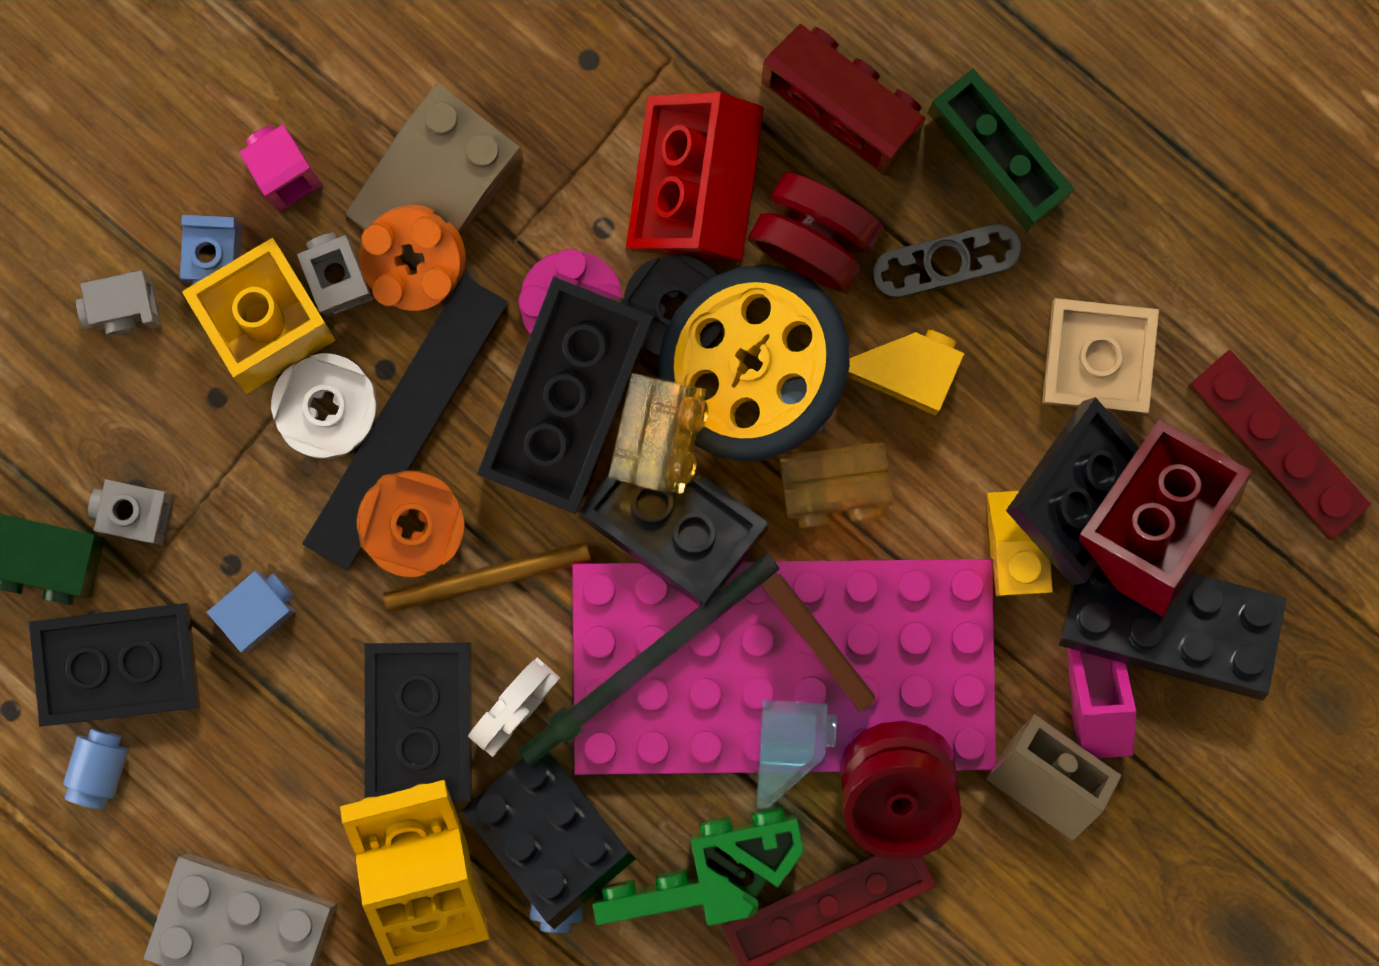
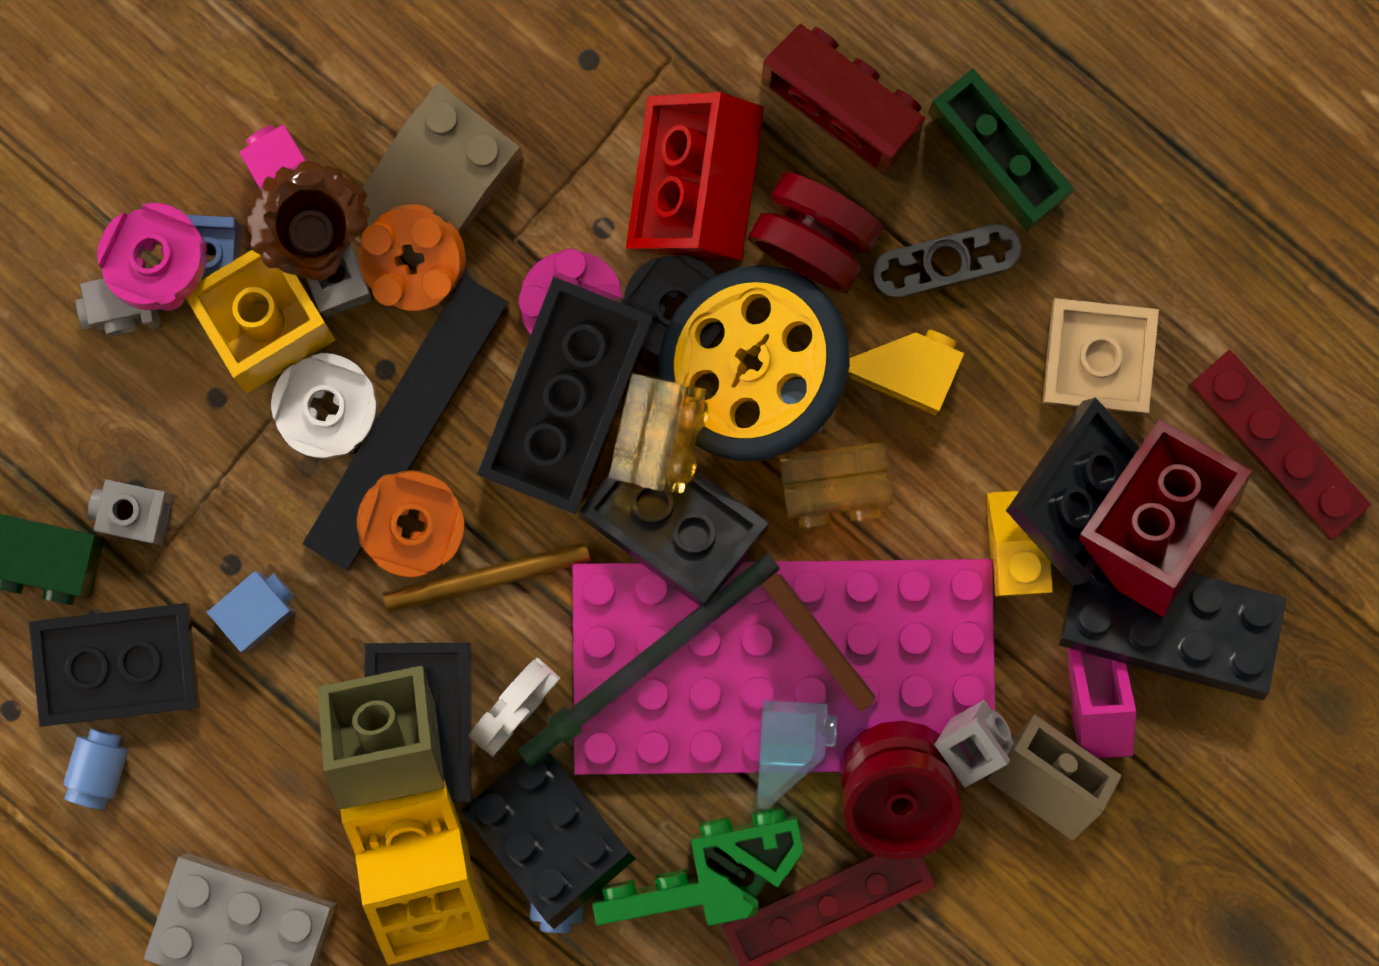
(163, 284): none -> dark pink plate
(307, 219): none -> reddish brown hair
(380, 737): none -> olive brick
(985, 738): none -> light grey brick

